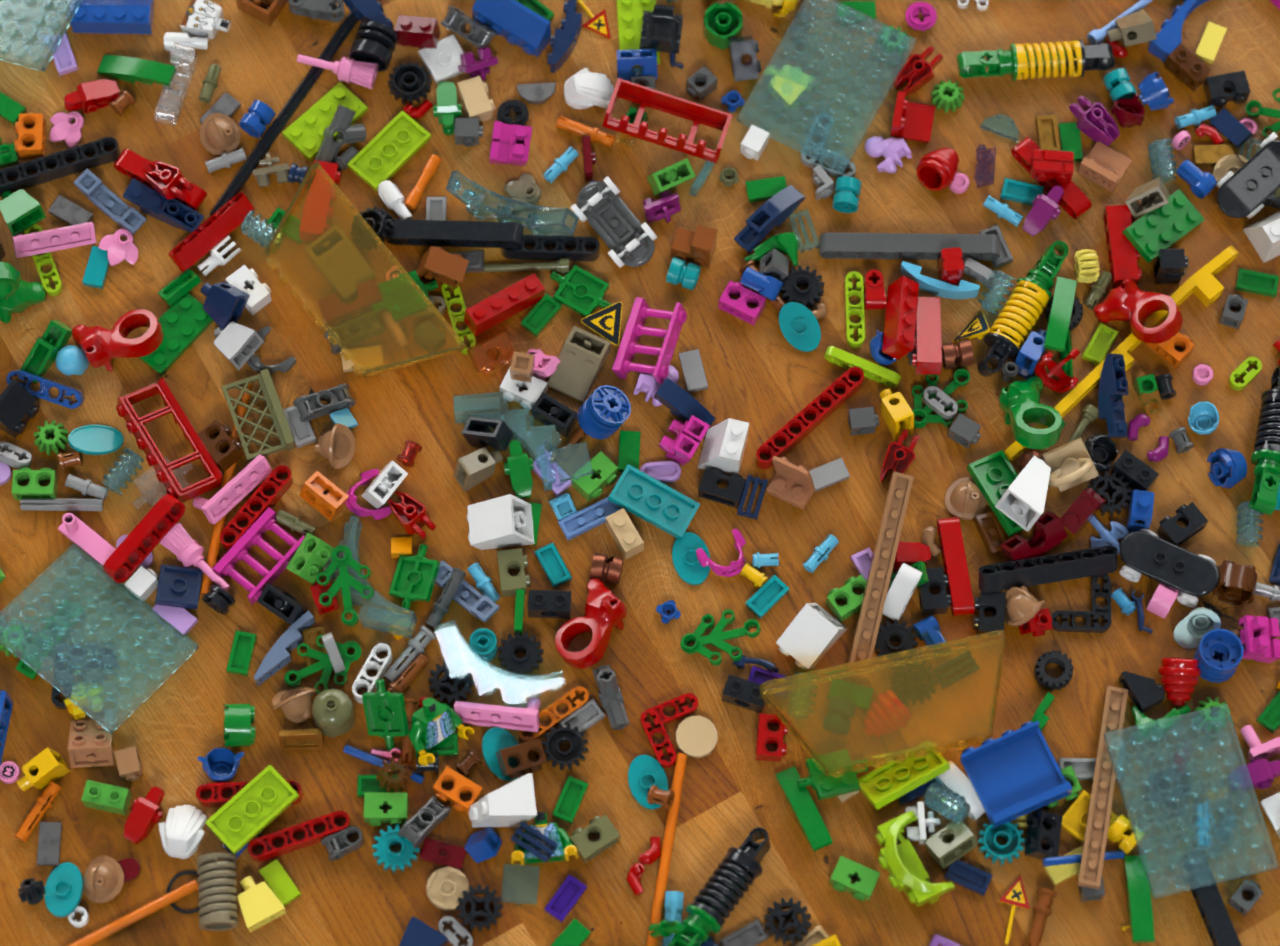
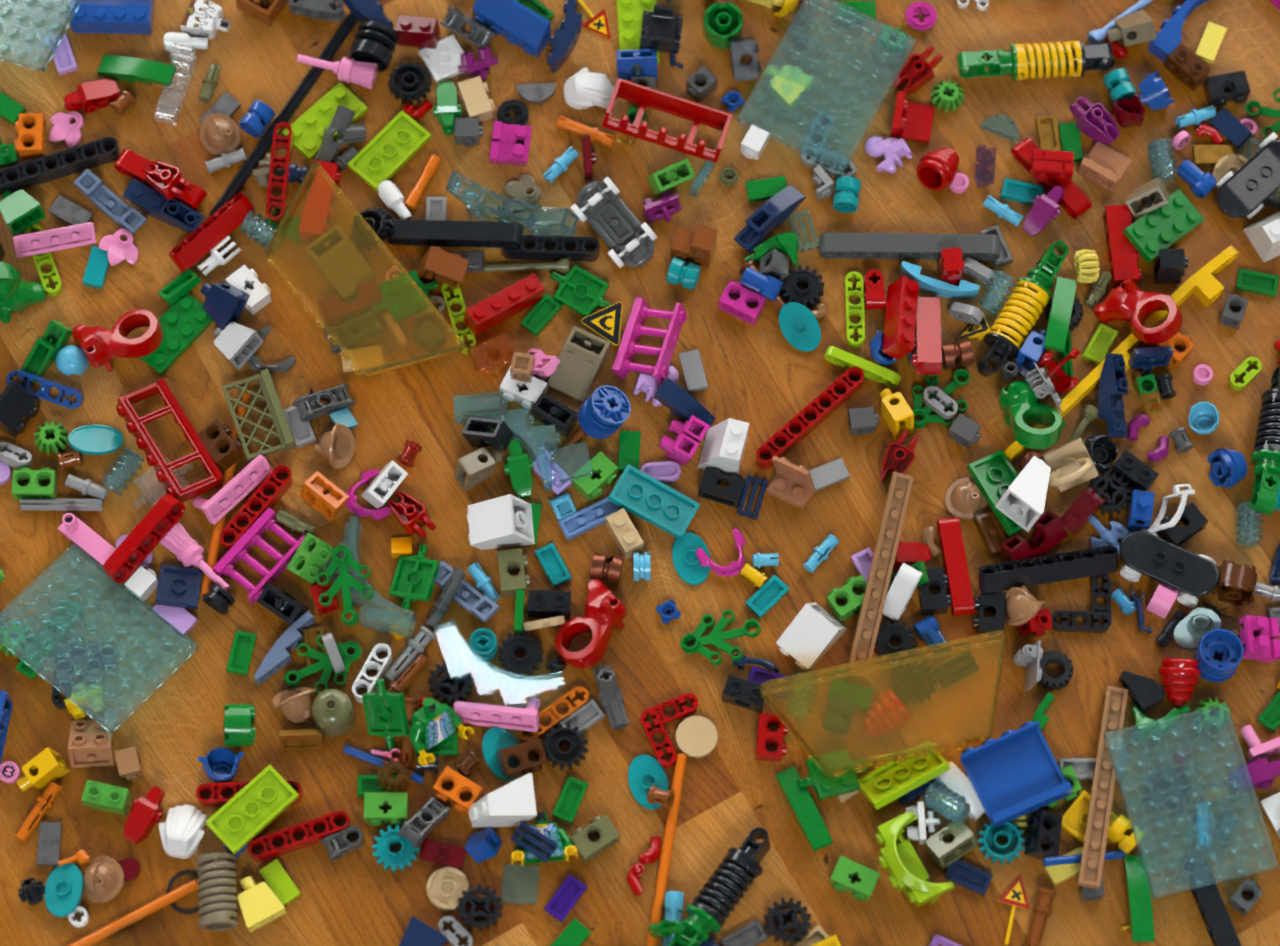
(80, 856): none -> orange hand
(276, 163): none -> red beam
(542, 623): none -> tan tile
(556, 665): none -> black bush
(641, 566): none -> medium azure wheel
(966, 313): none -> light grey beam
(1030, 658): none -> light grey hinge
(1042, 385): none -> light grey hinge
(1146, 358): none -> dark blue hinge
(1168, 631): none -> black axle
(1176, 493): none -> white sword

